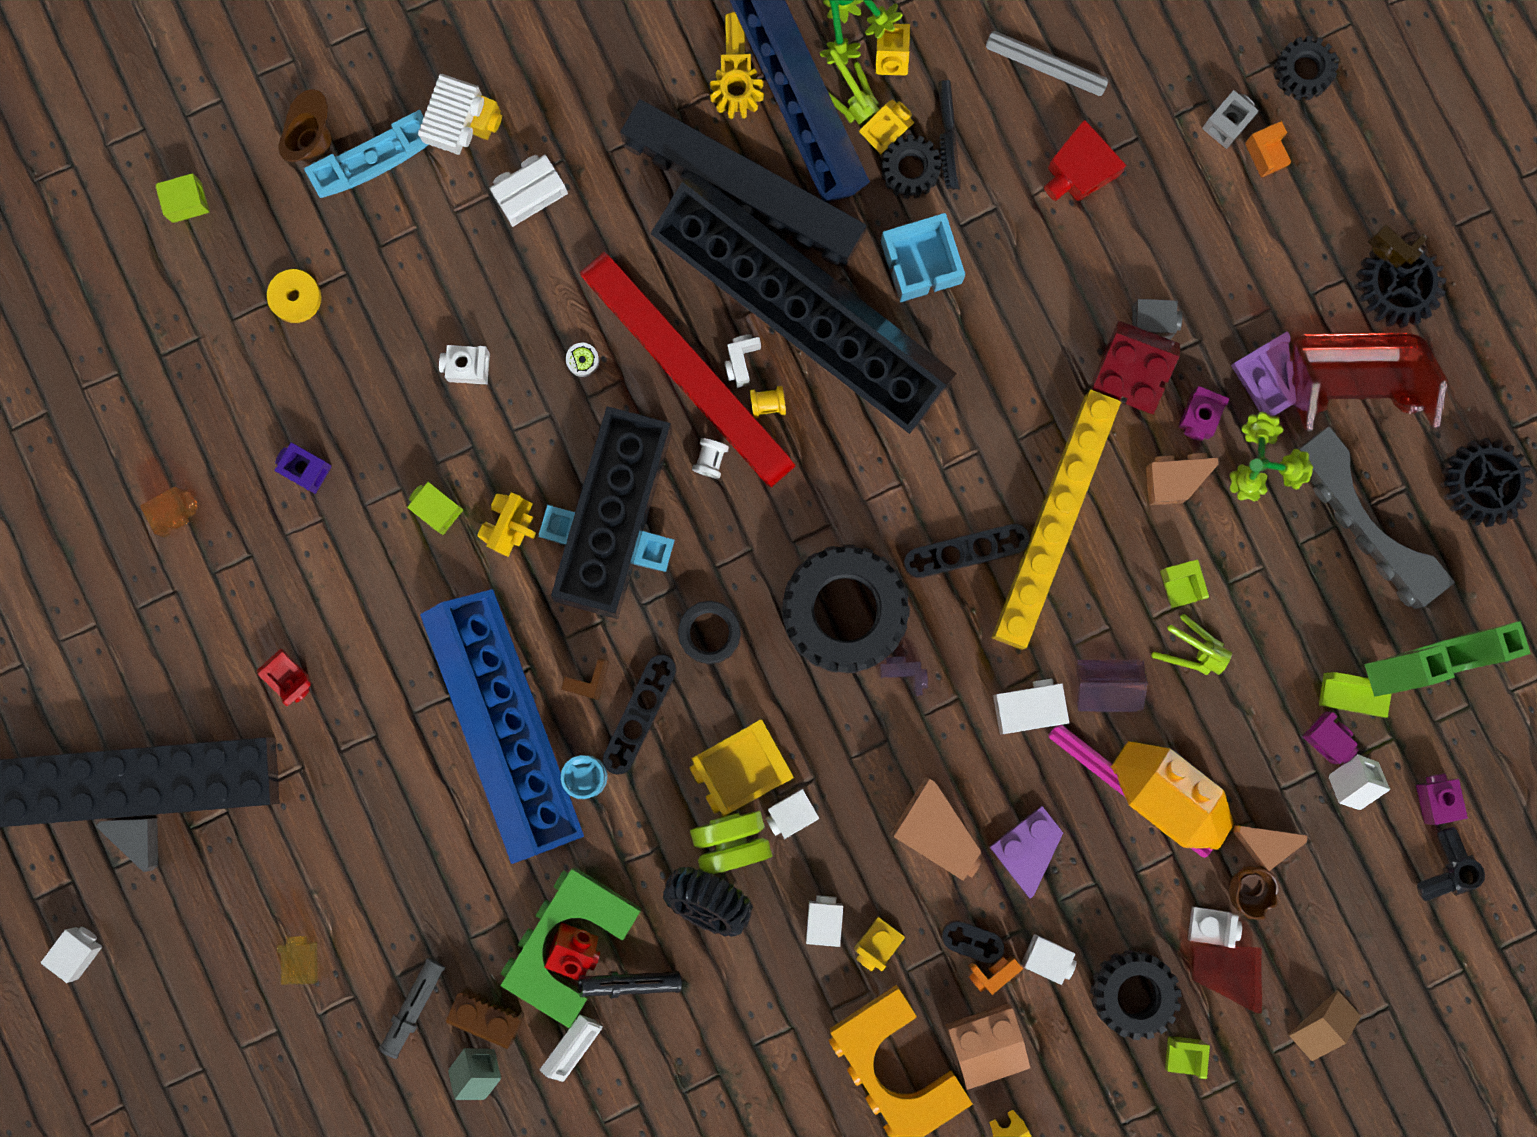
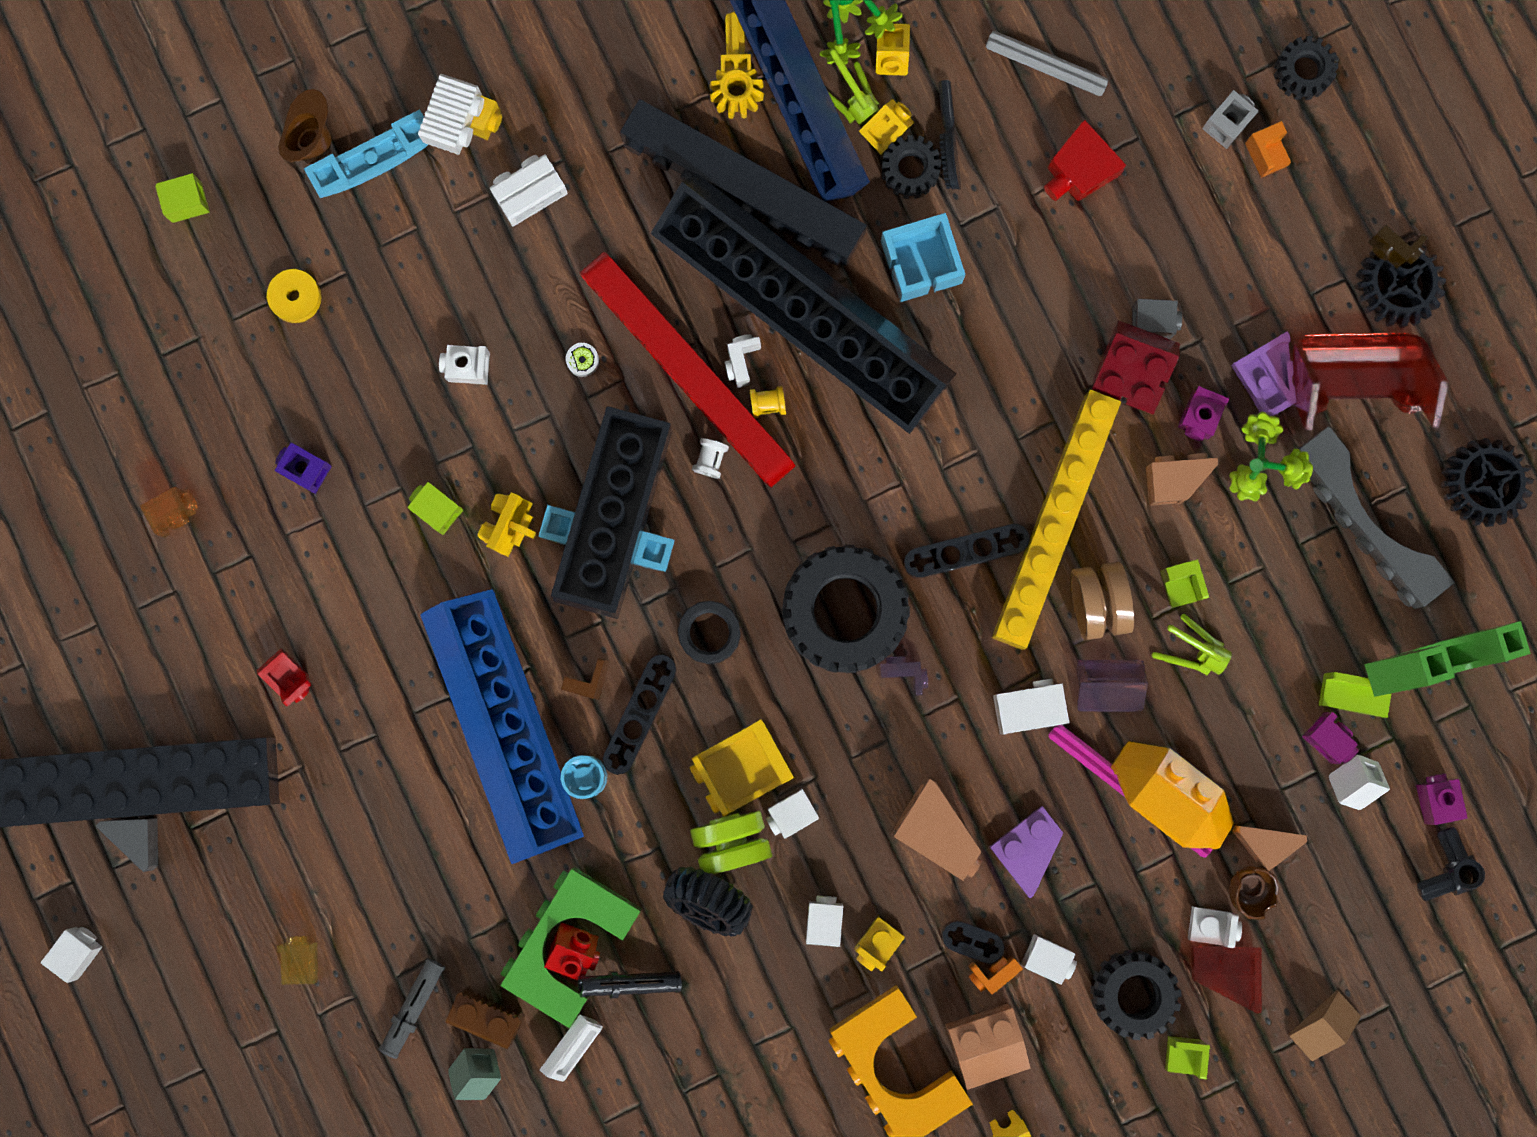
(1102, 600): none -> medium nougat wheel

